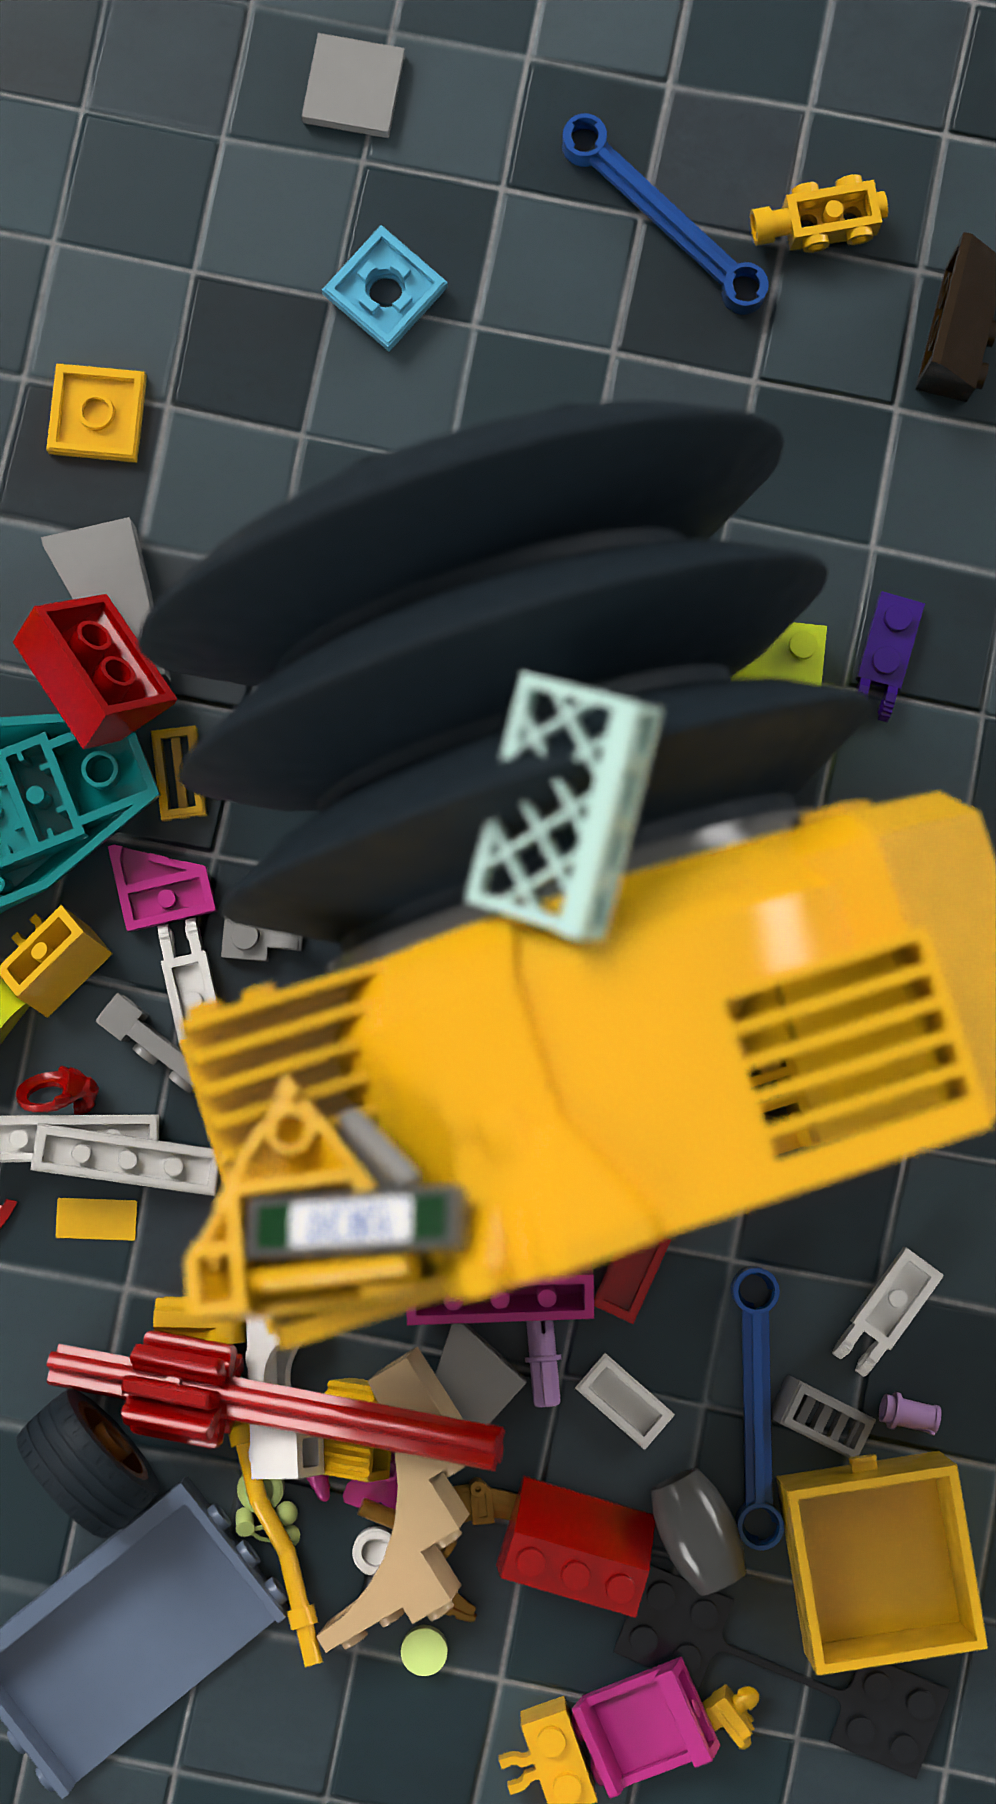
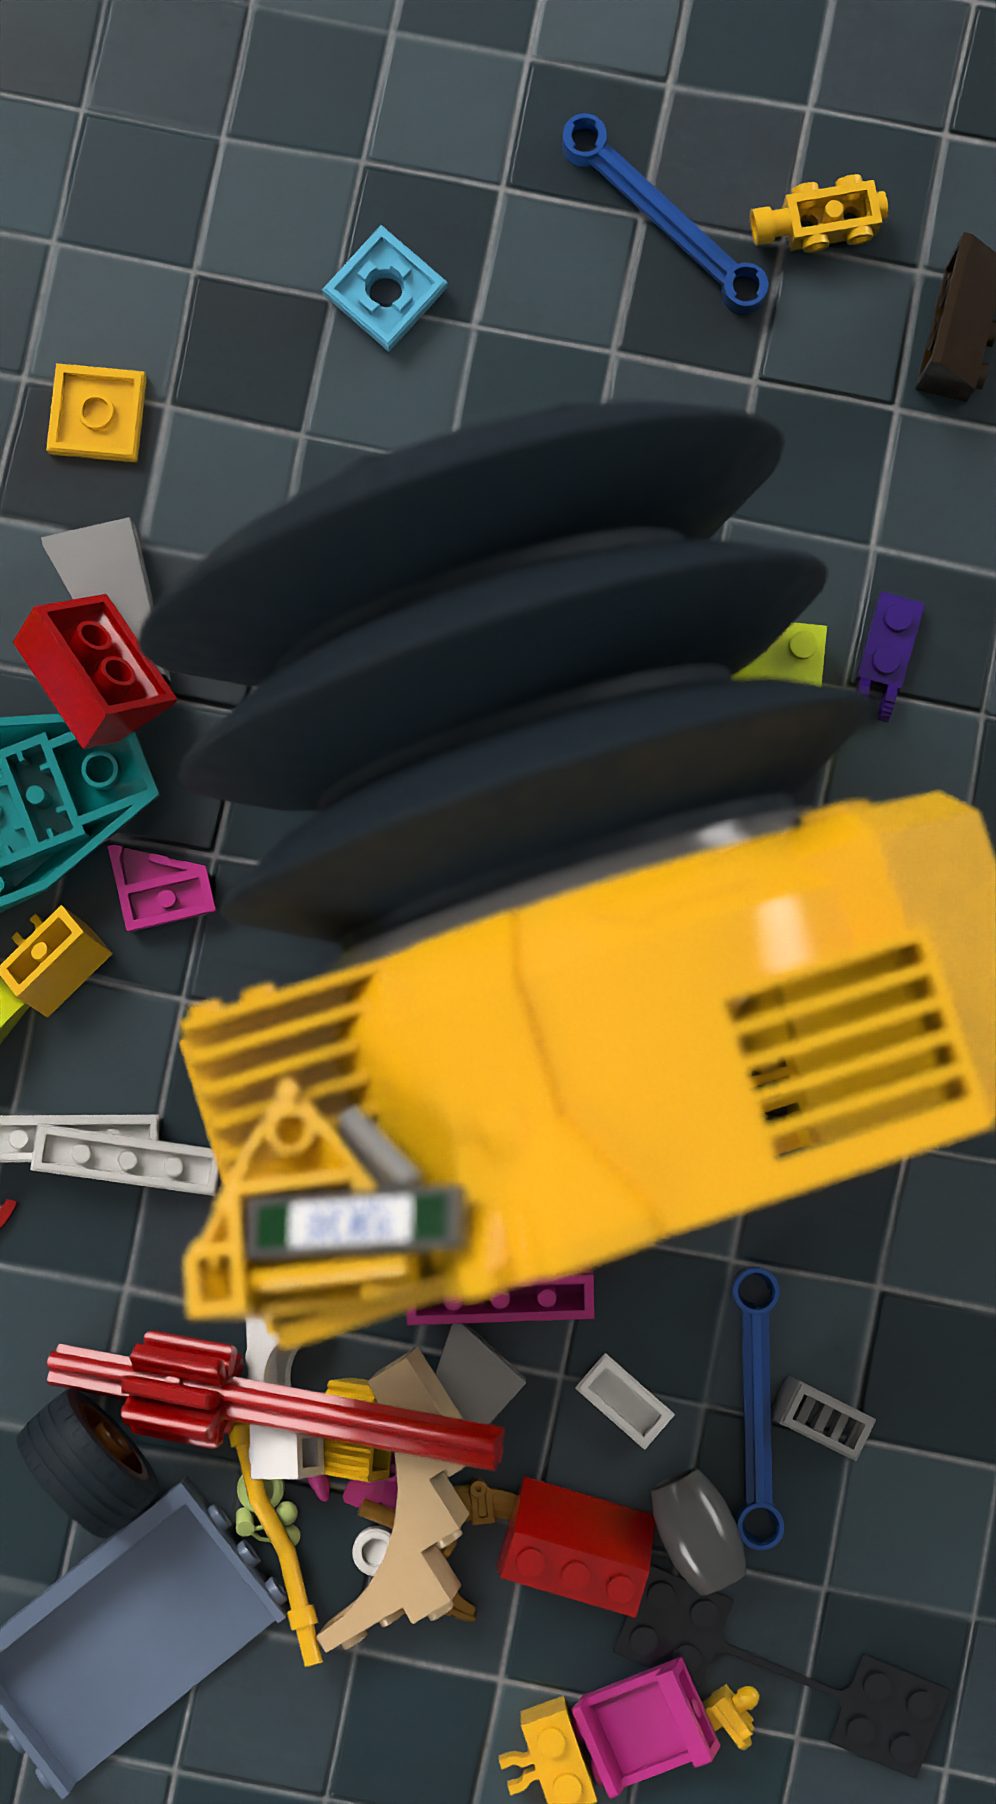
(70, 1080): red piece -> none
(96, 1219): yellow sticker -> none
(127, 1022): light grey plate -> none
(172, 1317): yellow piece -> none
(184, 810): yellow tile -> none
(188, 976): white hinge -> none
(255, 943): light grey plate -> none
(353, 85): light grey tile -> none
(424, 1650): yellowish green tile -> none
(543, 1363): lavender axle -> none
(608, 819): light aqua fence -> none
(629, 1279): red tile -> none
(881, 1562): yellow container -> none
(889, 1308): white hinge -> none
(909, 1414): lavender pin -> none

